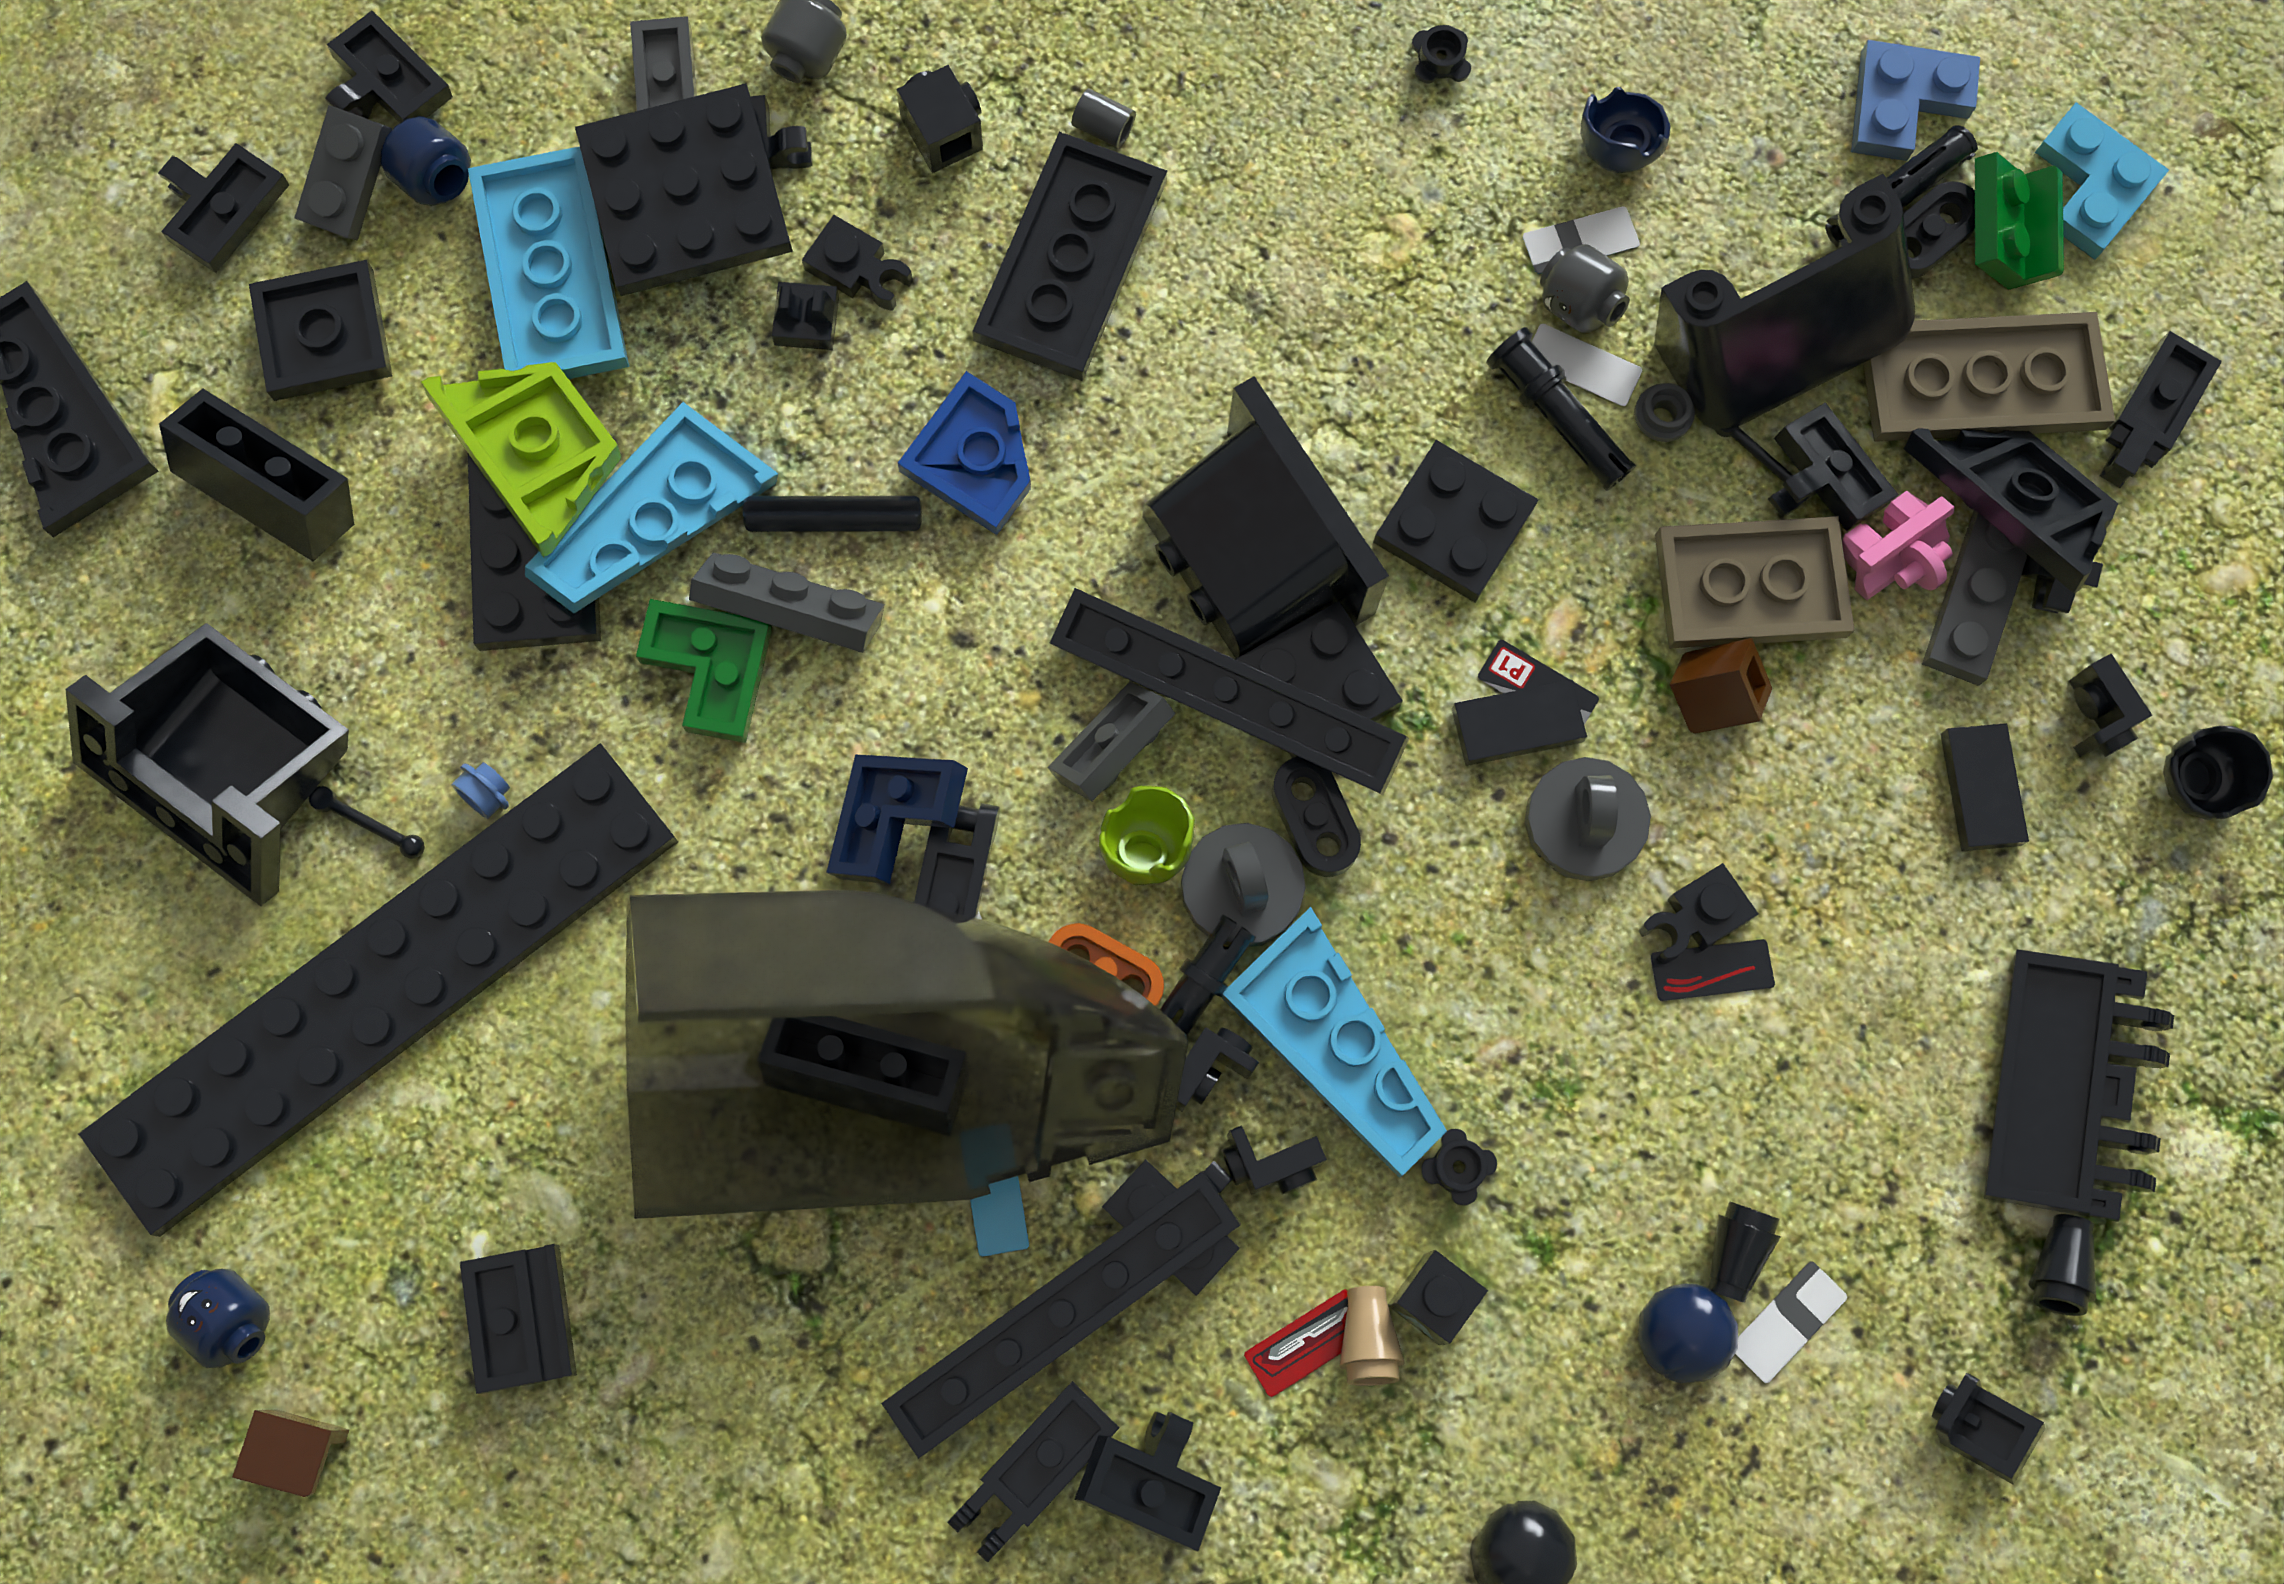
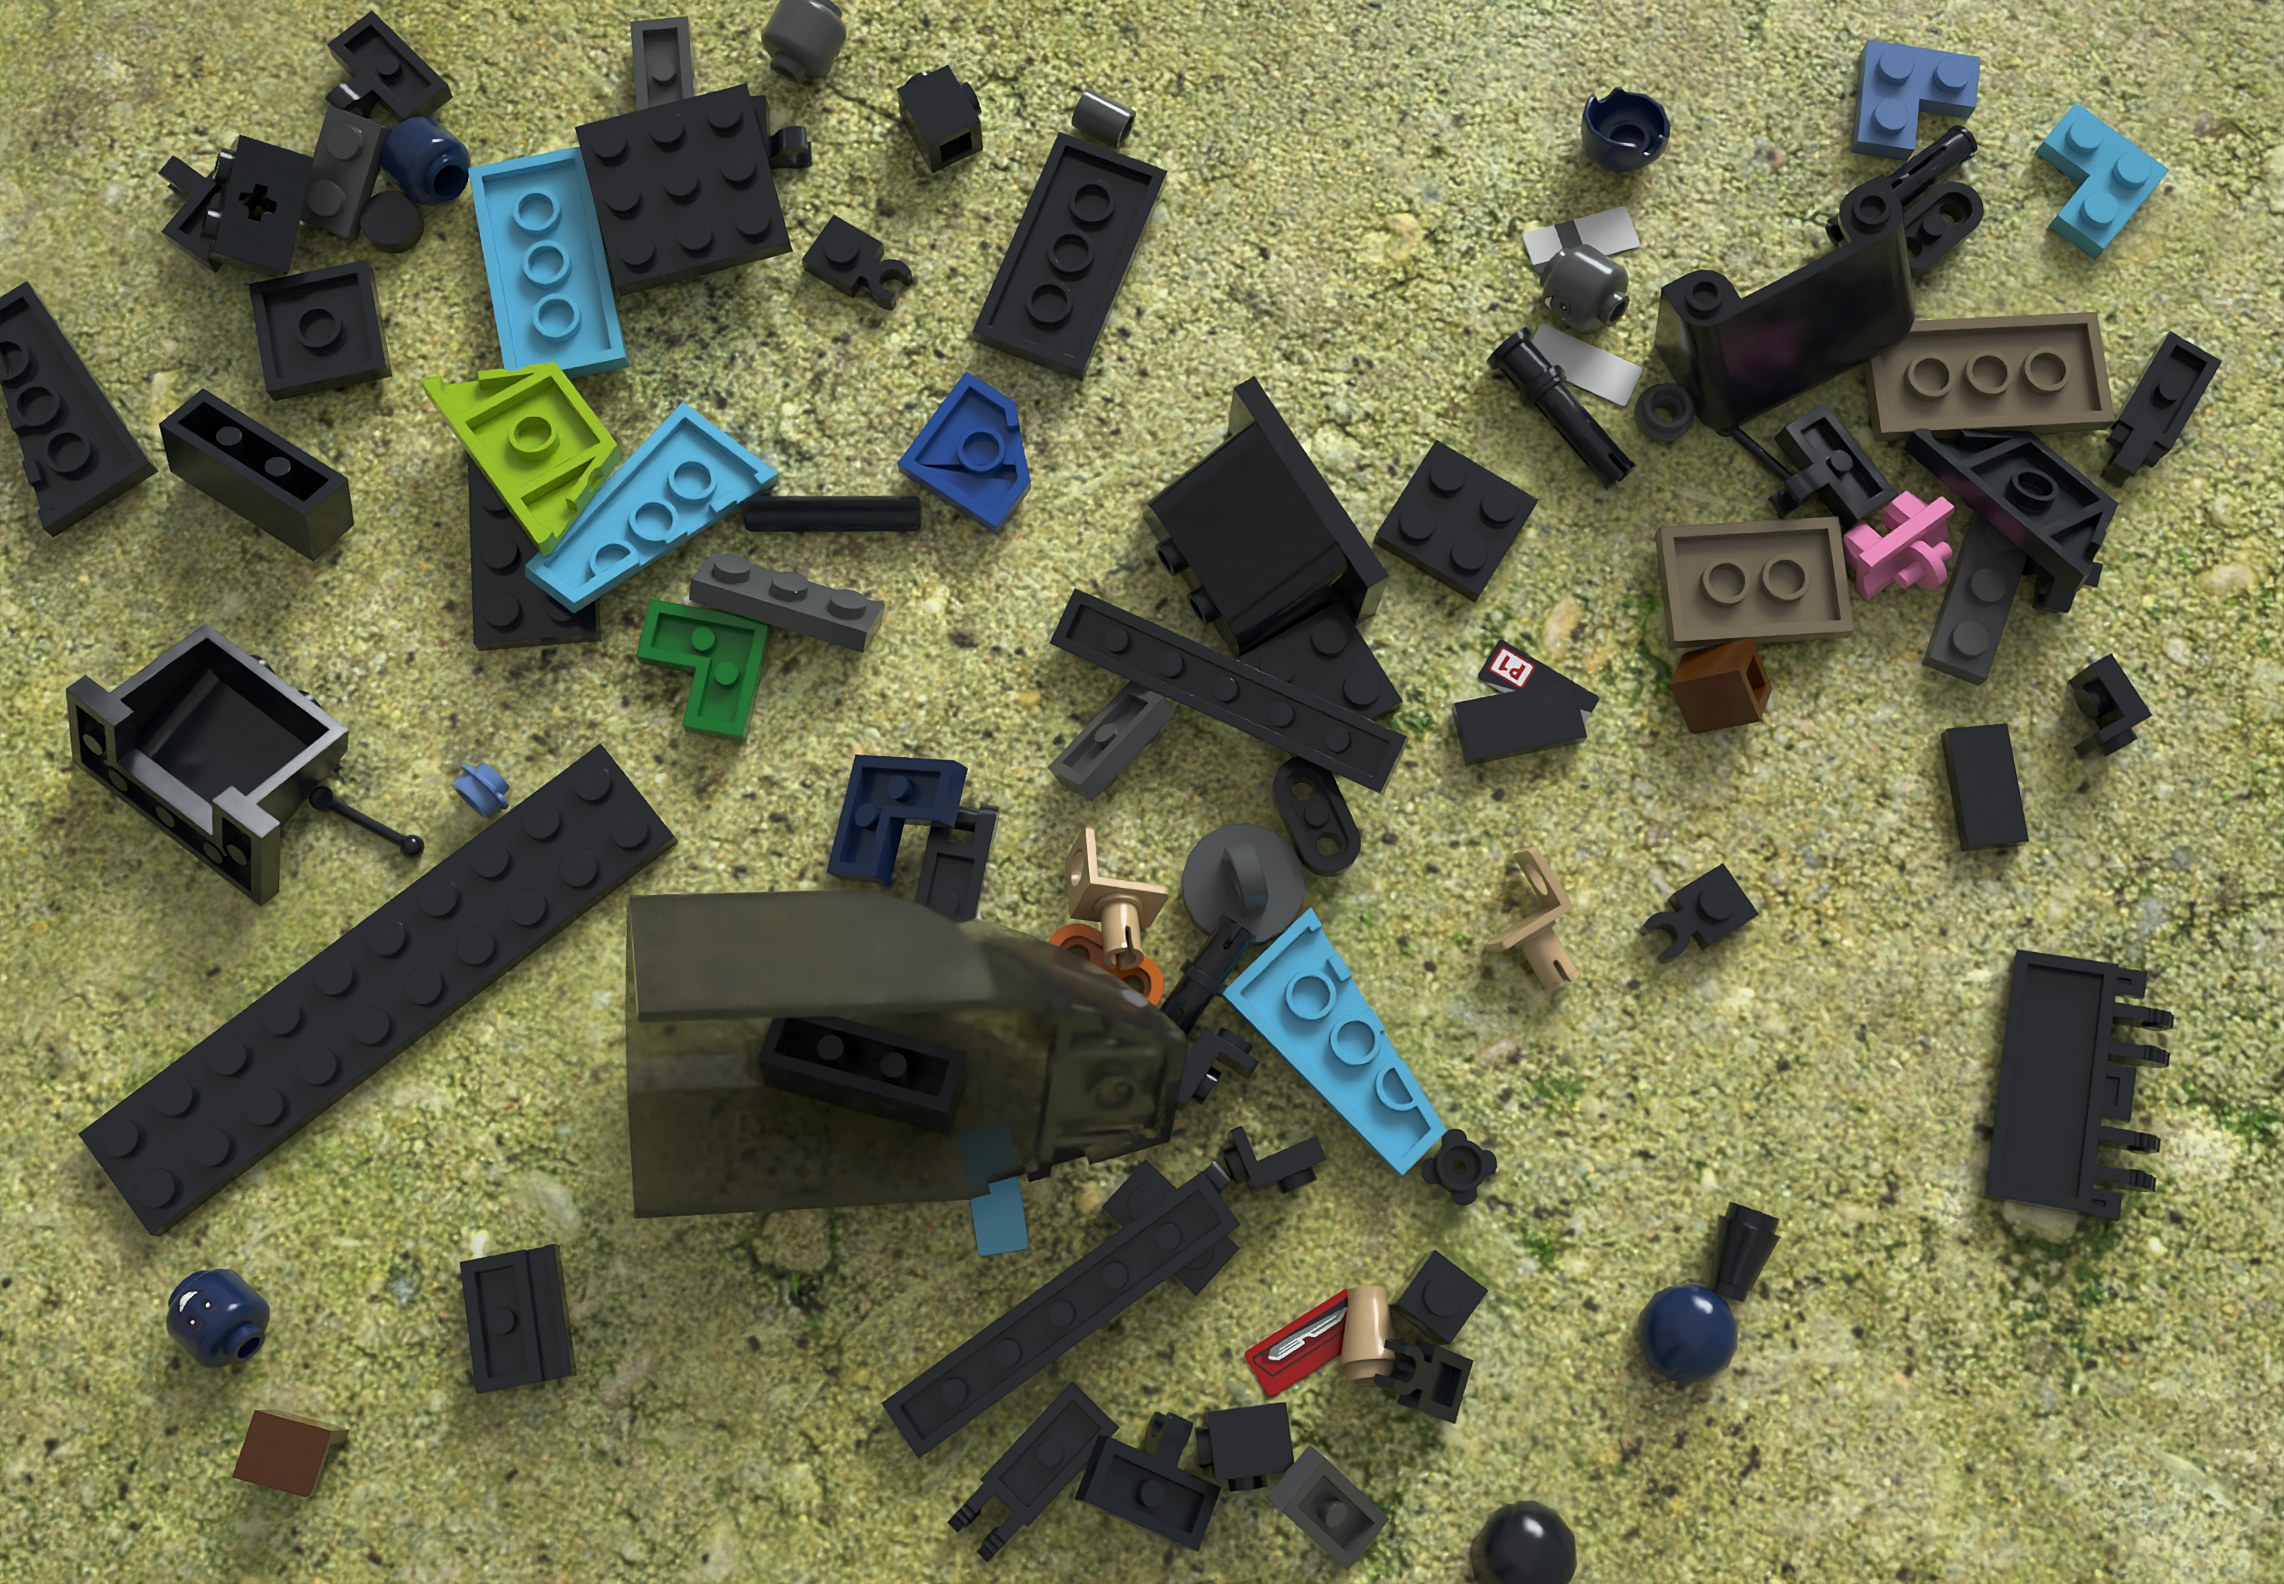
(282, 183): none -> black brick
(391, 222): none -> black tile
(805, 316): black tile -> none
(1116, 903): none -> tan bracket
(1147, 836): lime hair -> none
(1245, 1444): none -> black brick
(1328, 1507): none -> dark grey plate
(1427, 1378): none -> black plate
(1442, 40): black plate -> none
(1535, 932): none -> tan bracket
(1587, 819): dark grey tile -> none
(1714, 970): black sticker -> none
(1789, 1321): white sticker -> none
(1986, 1428): black bracket -> none
(2018, 222): green bracket -> none
(2066, 1267): black cone -> none
(2218, 772): black hair -> none

